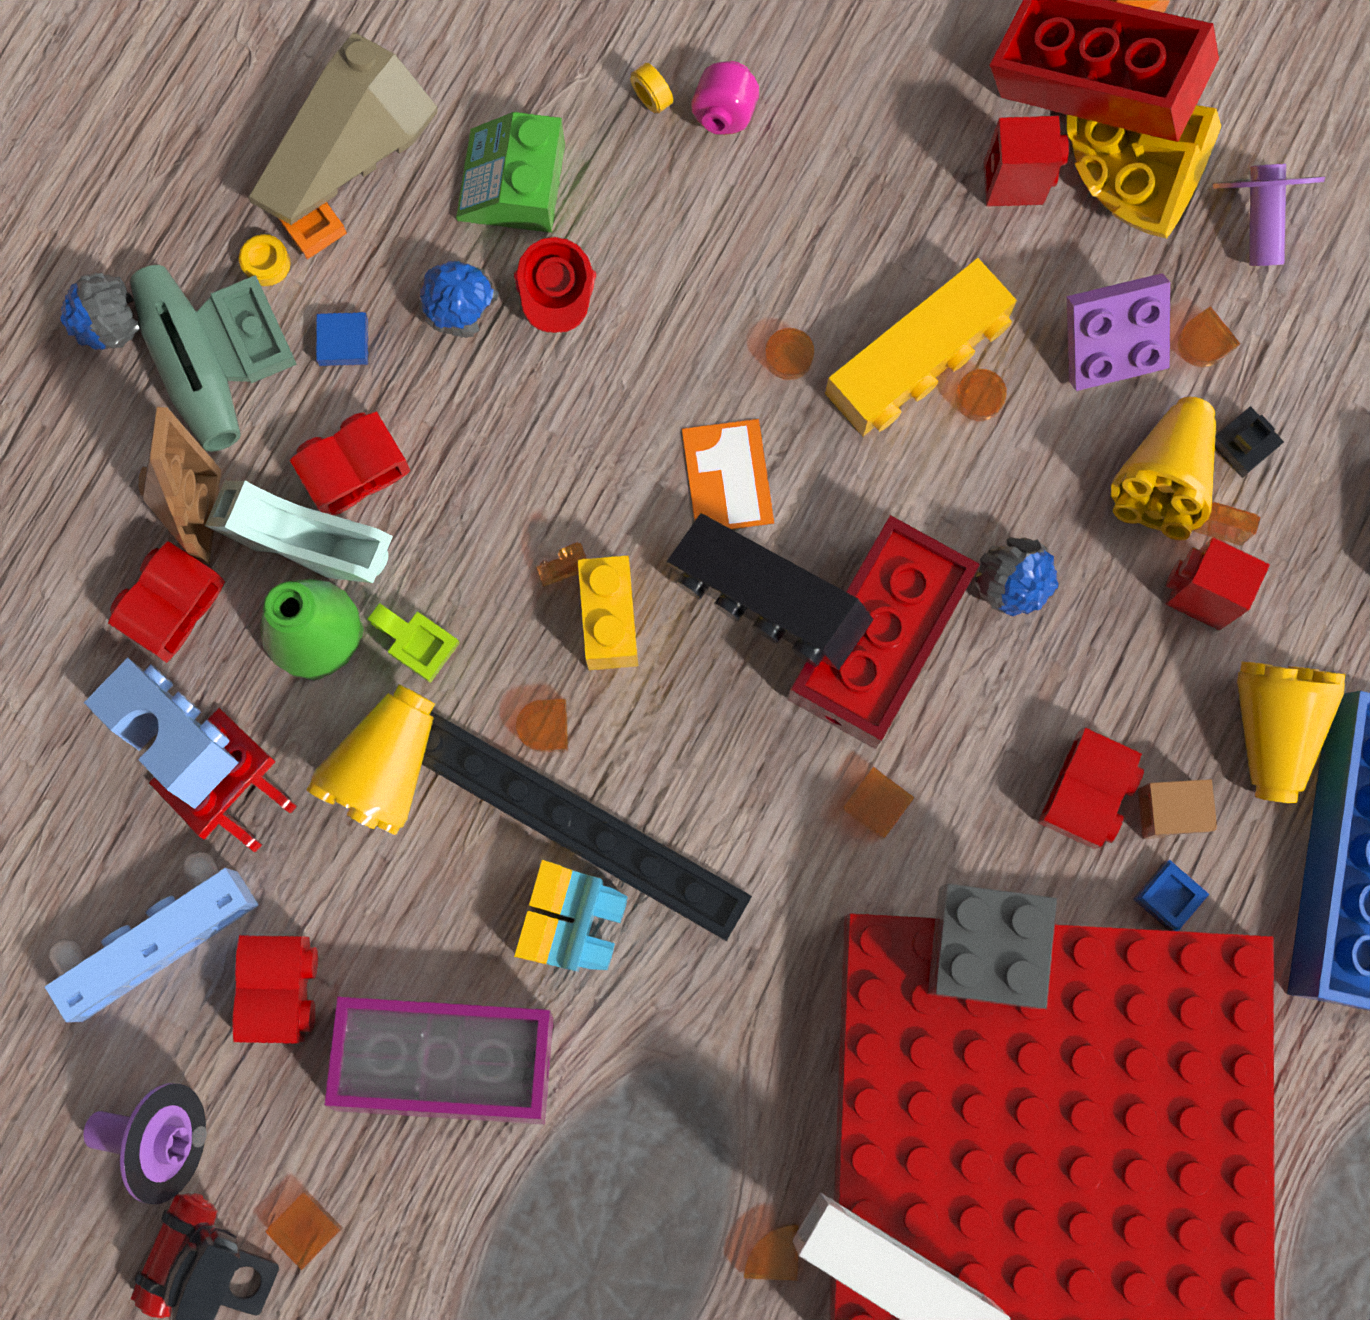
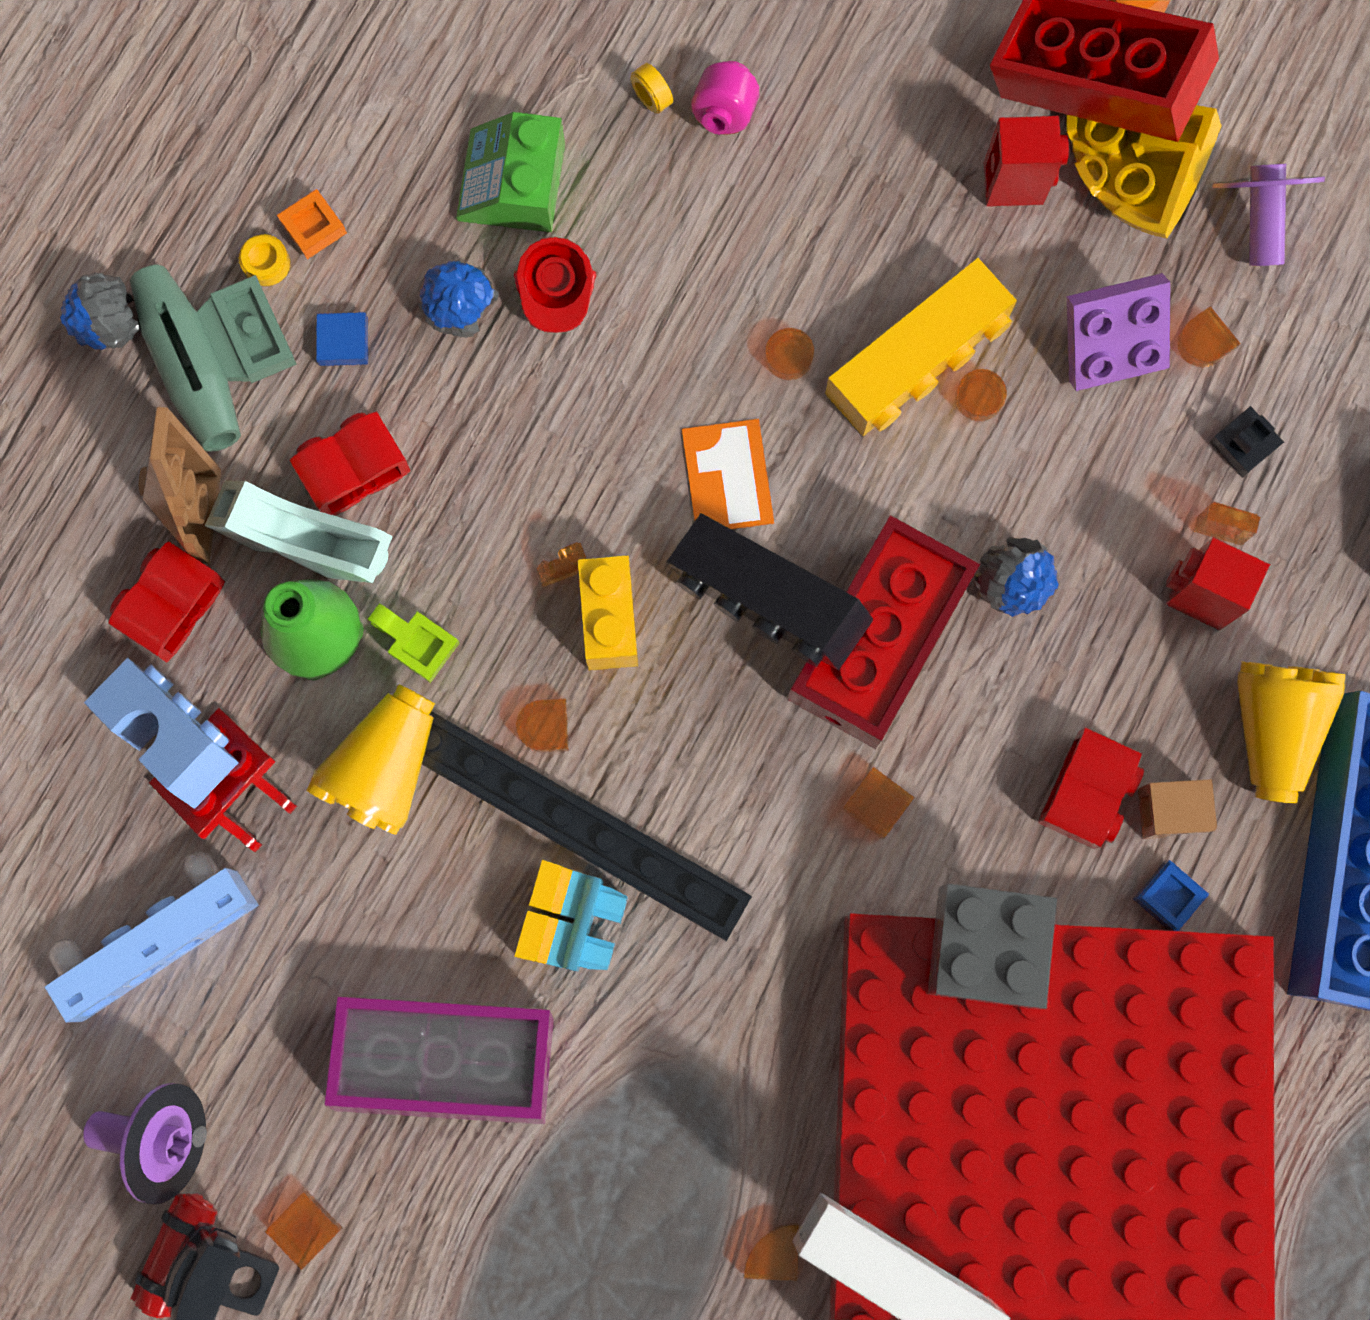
(273, 989): red brick -> none
(350, 121): dark tan wedge -> none
(1171, 472): yellow cone -> none

